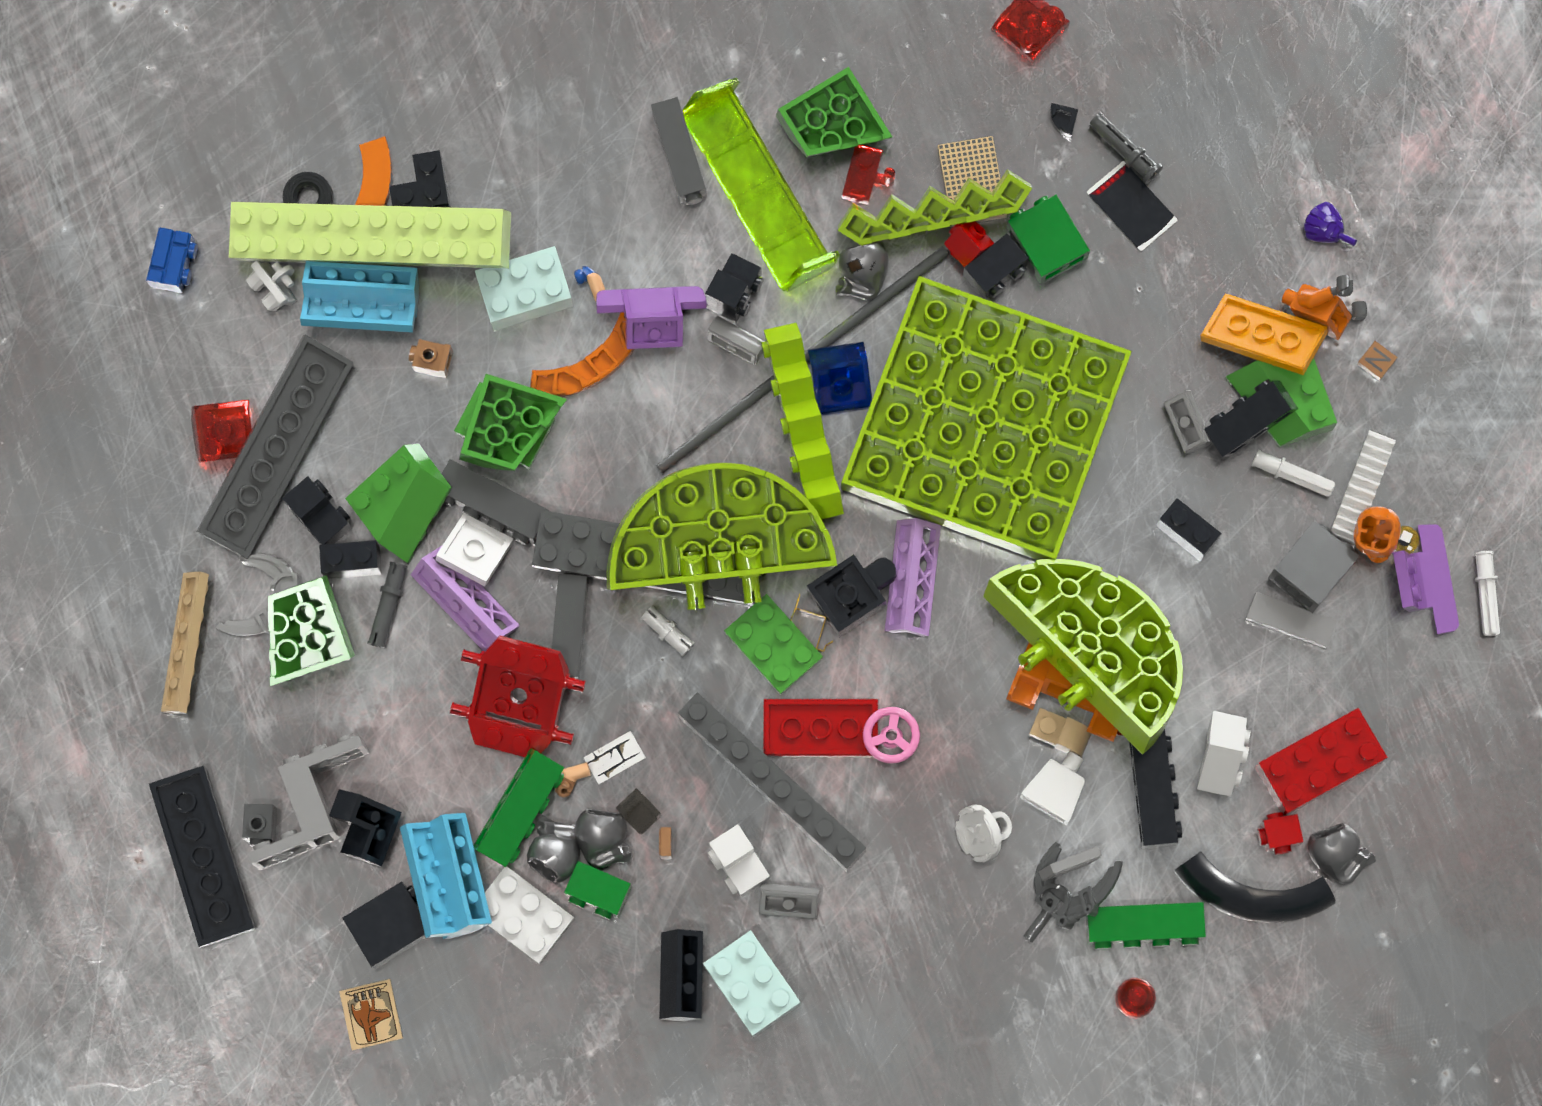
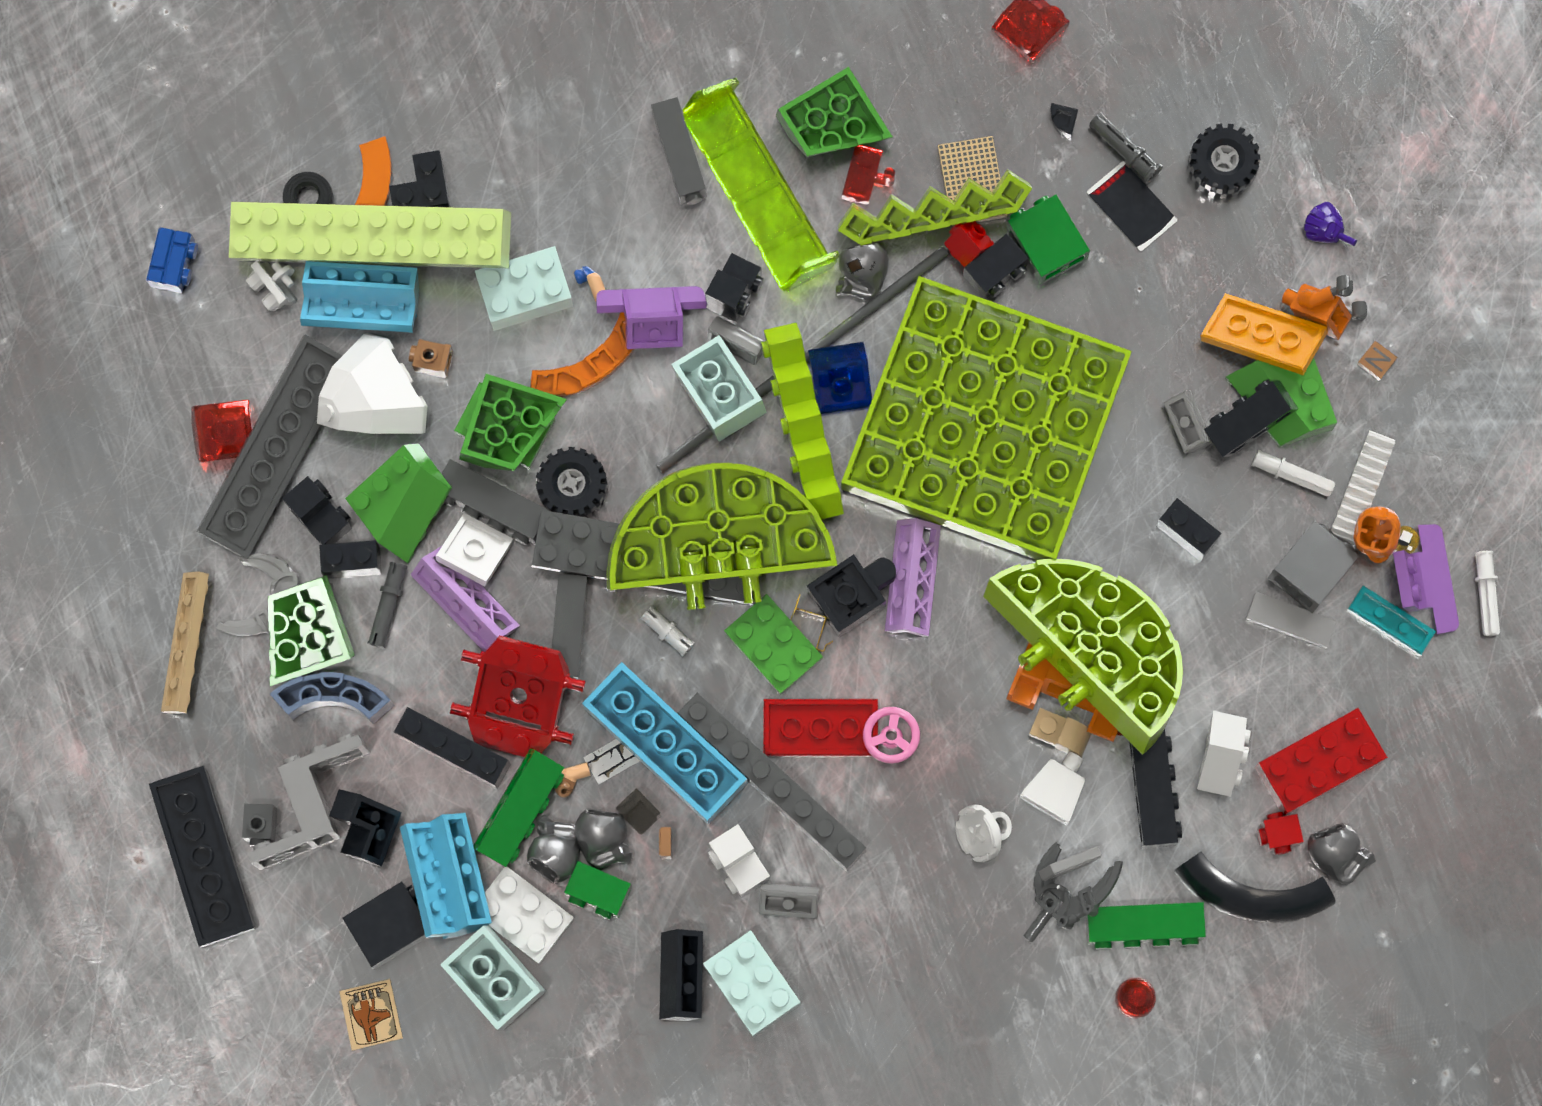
(332, 690): none -> sand blue brick
(371, 392): none -> white brick
(452, 748): none -> black brick
(493, 977): none -> light aqua brick
(565, 471): none -> black wheel
(665, 743): none -> medium azure brick
(719, 388): none -> light aqua brick
(1227, 148): none -> black wheel
(1391, 620): none -> teal tile

